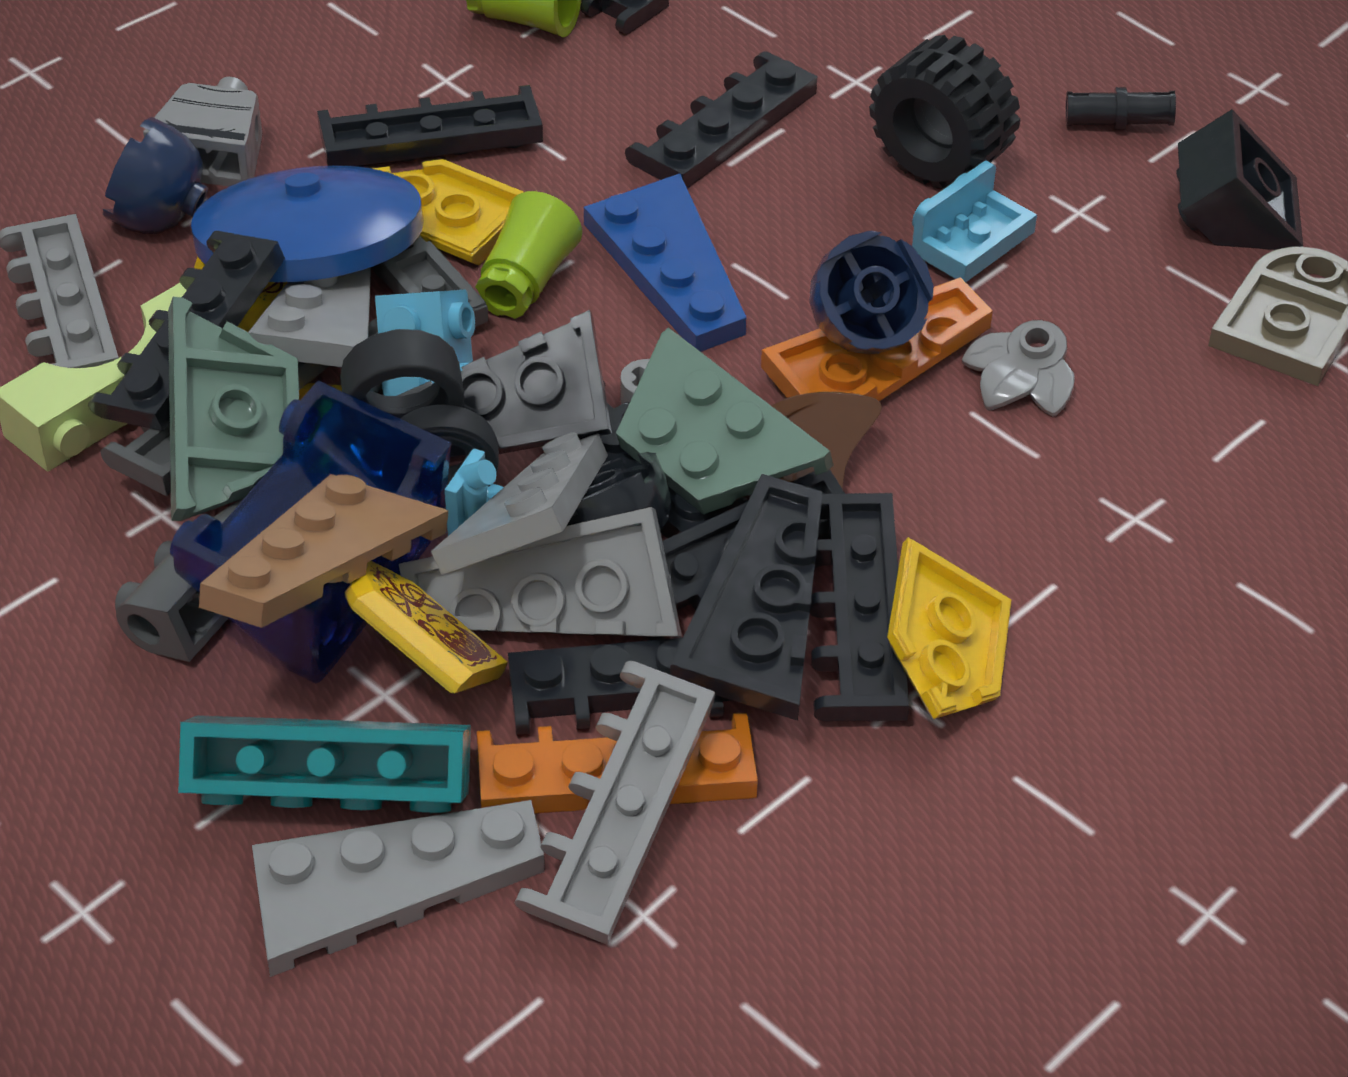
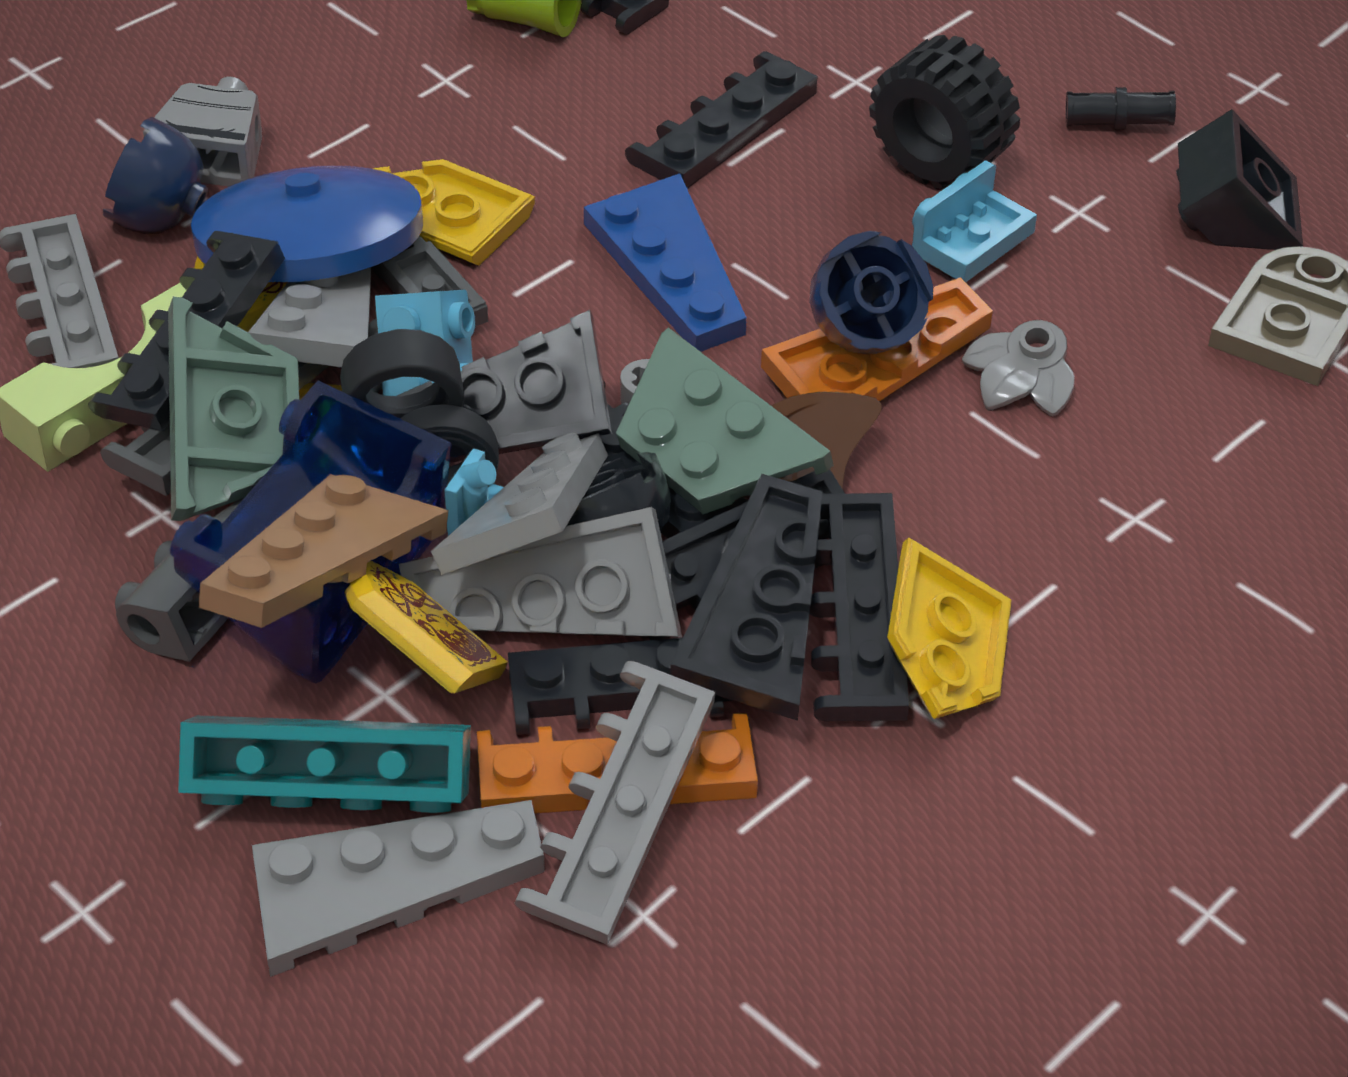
(431, 129): black hinge -> none
(528, 251): lime plant -> none

